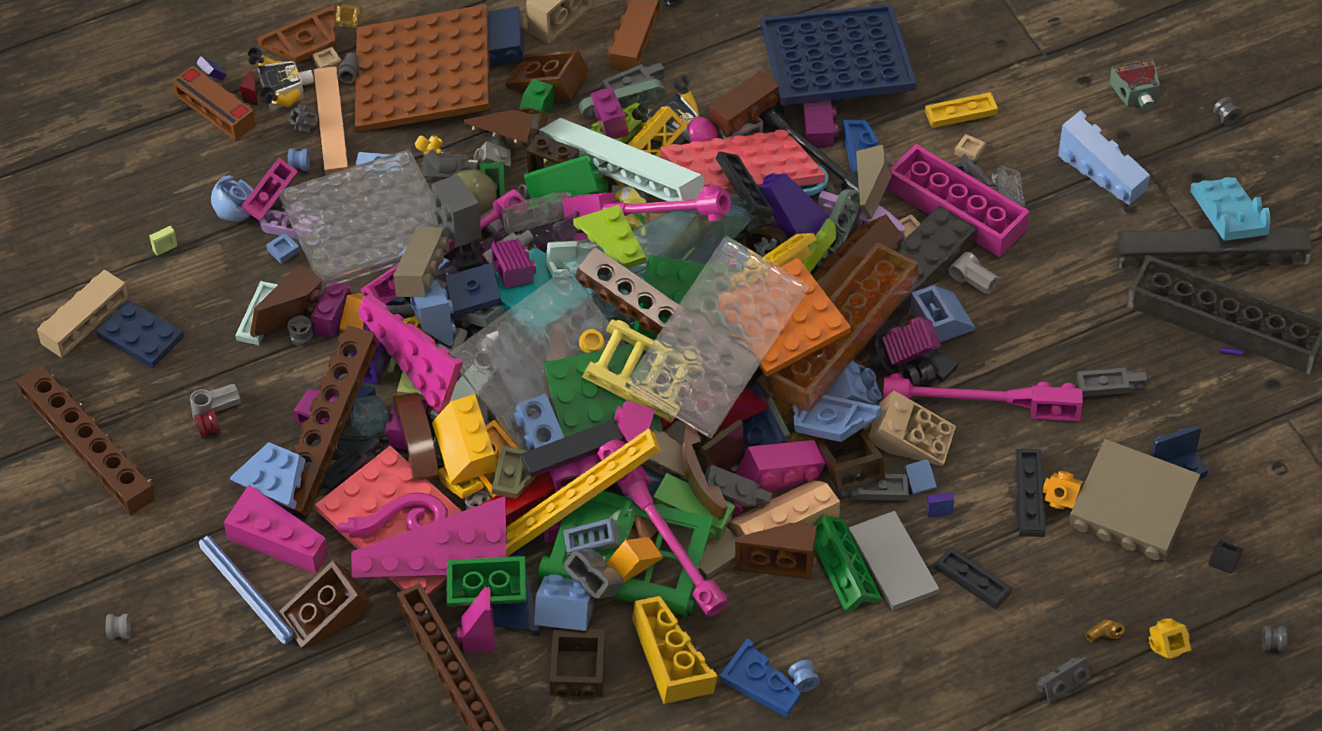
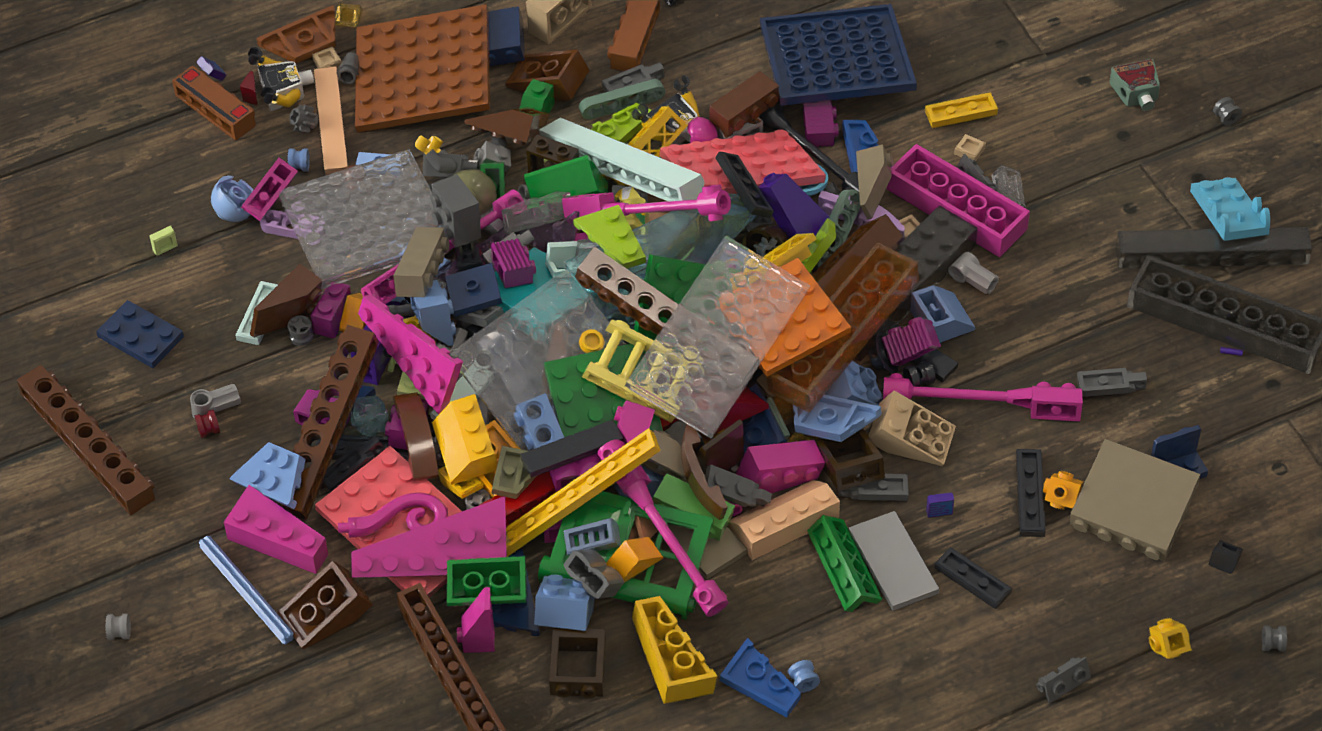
(82, 313): tan brick -> none
(283, 248): medium blue plate -> none
(609, 113): magenta brick -> none
(778, 551): reddish brown slope -> none
(920, 477): medium blue slope -> none
(1101, 160): light blue wedge -> none
(1105, 629): pearl gold arm -> none

